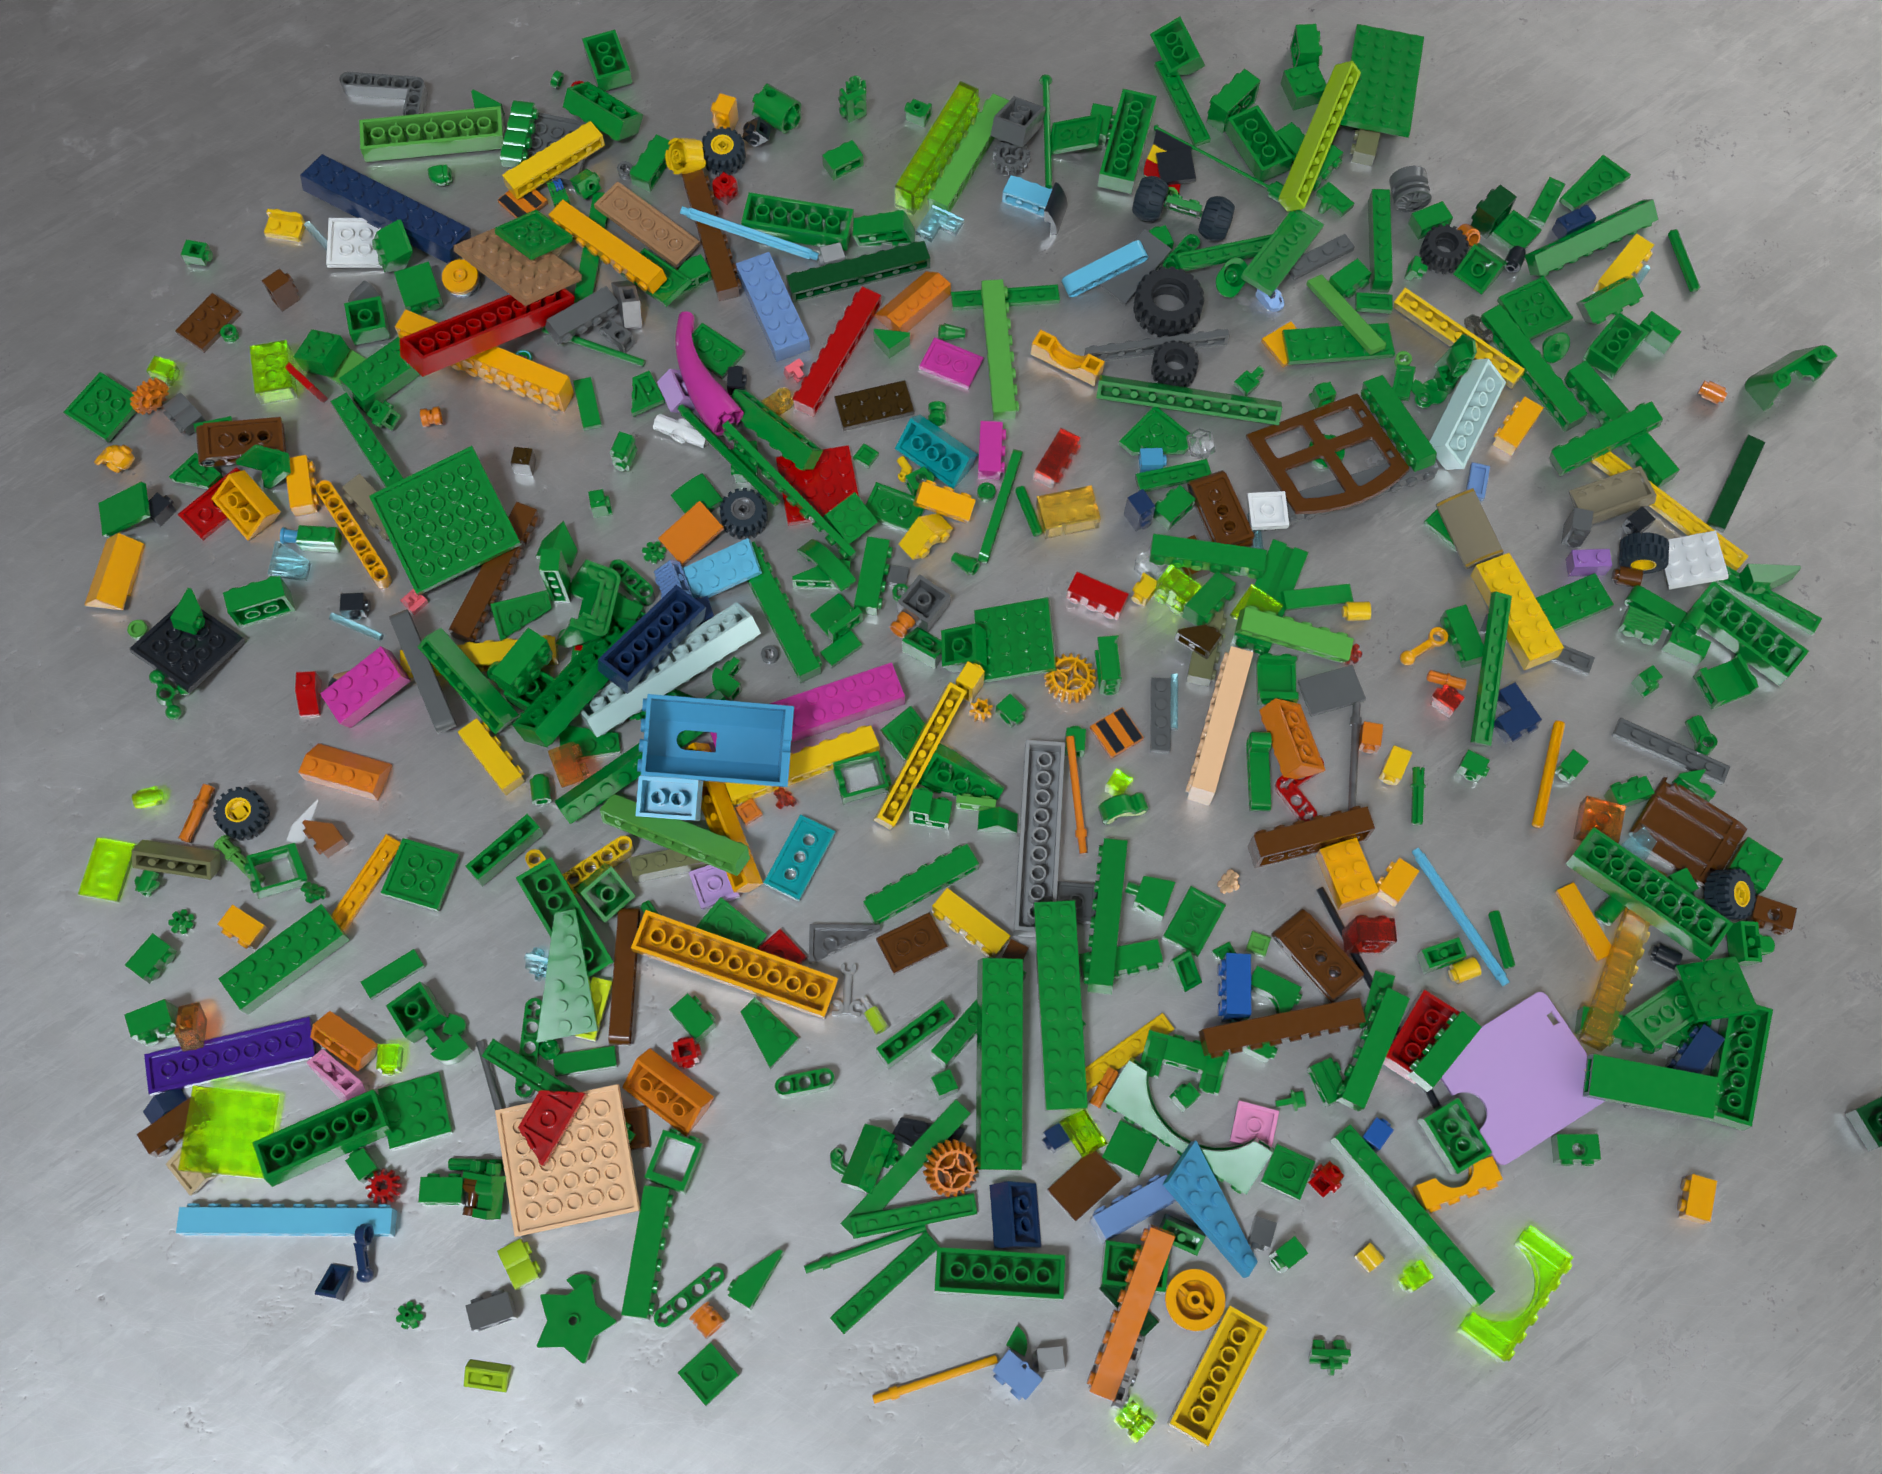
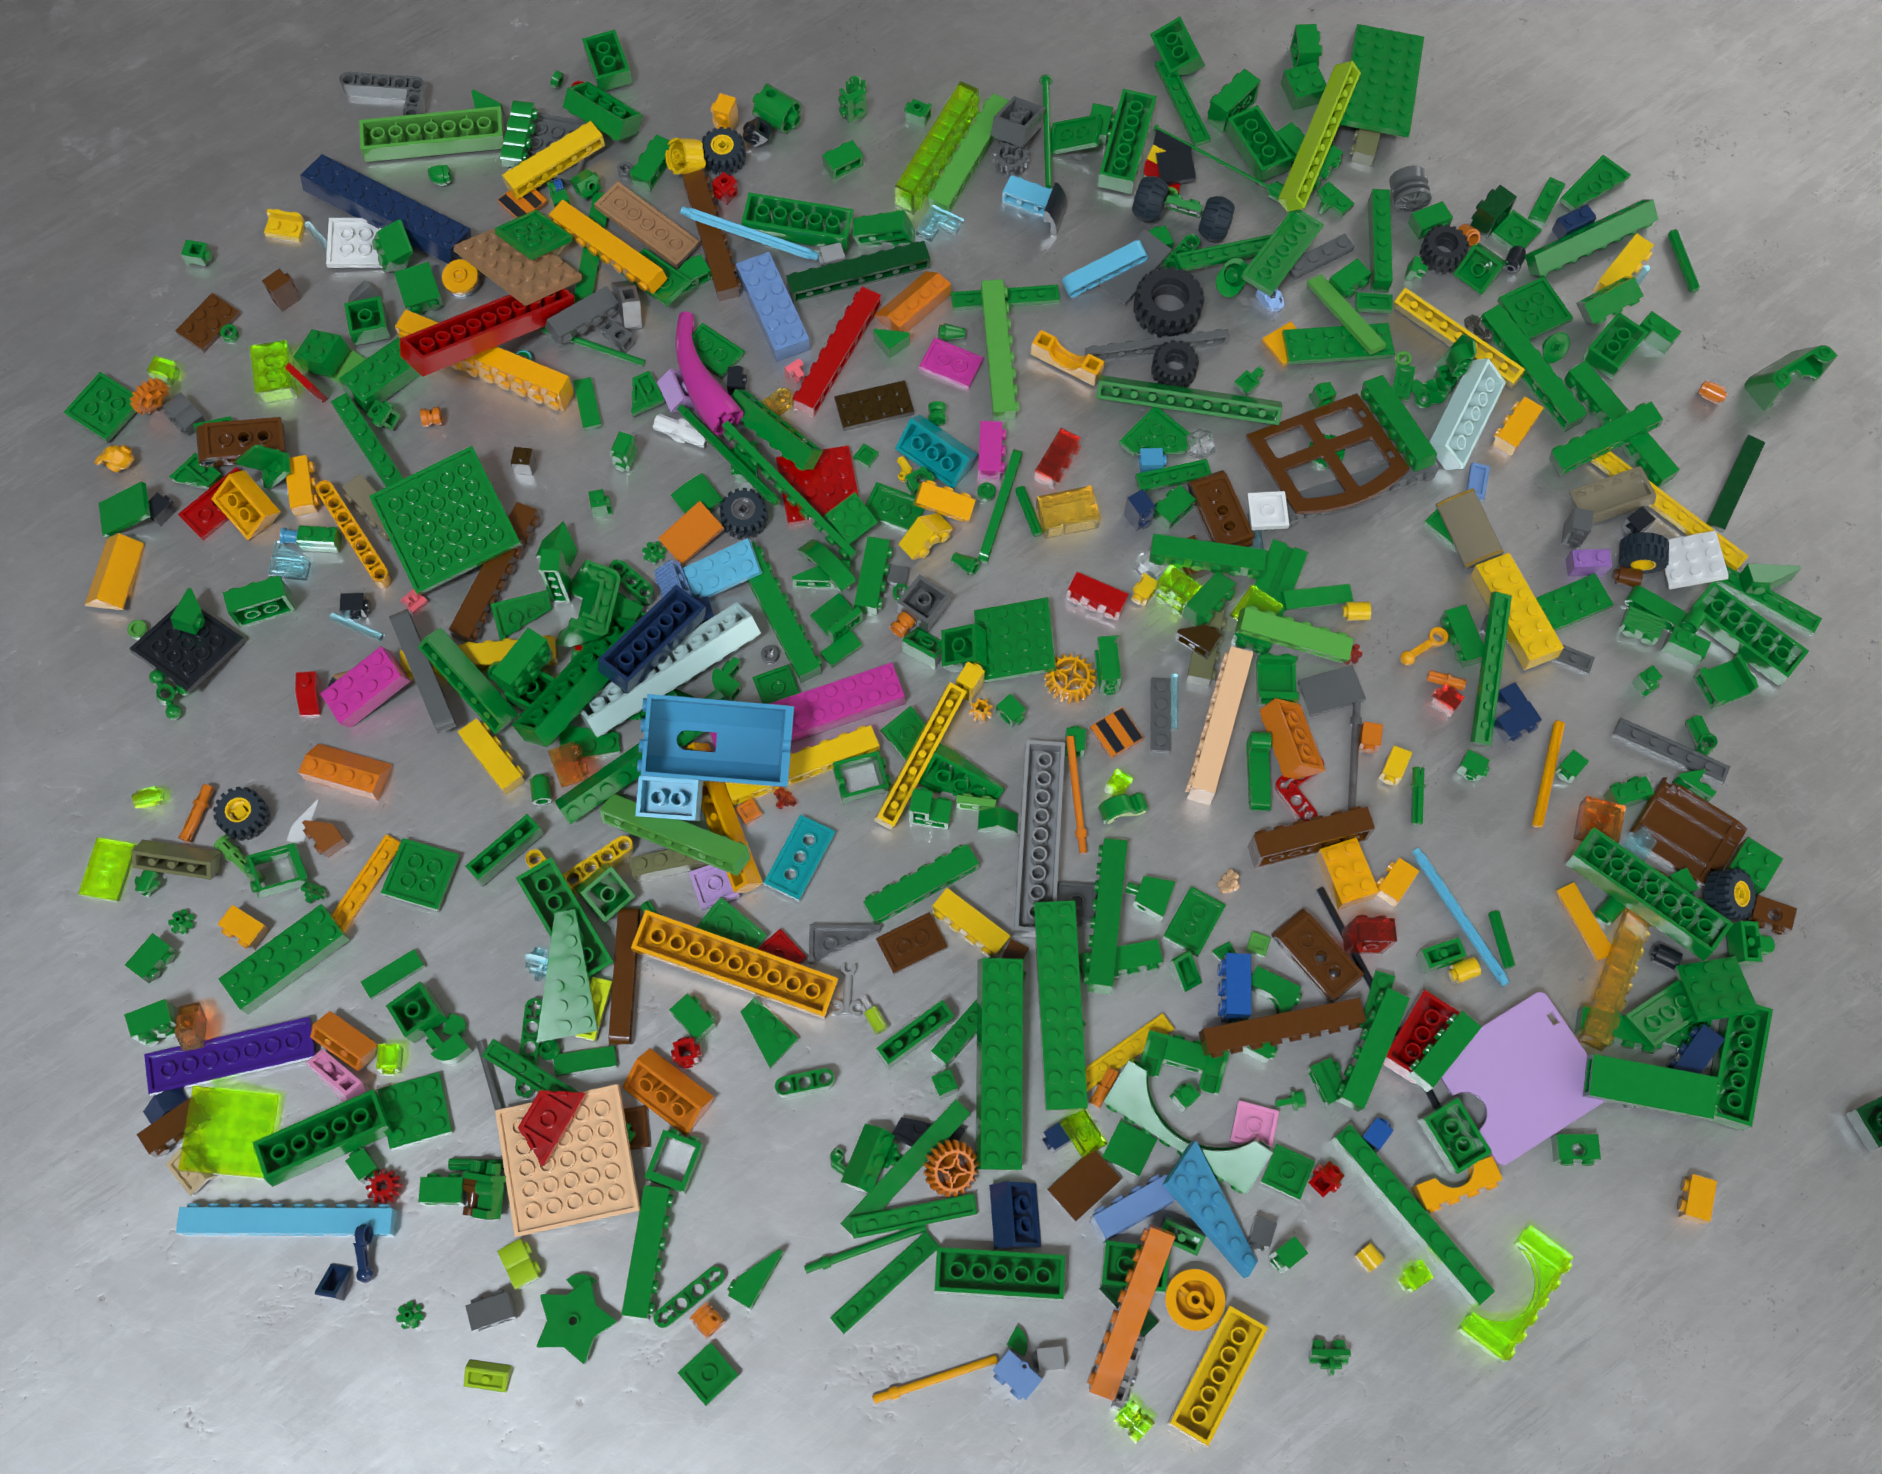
(775, 684): none -> green tile

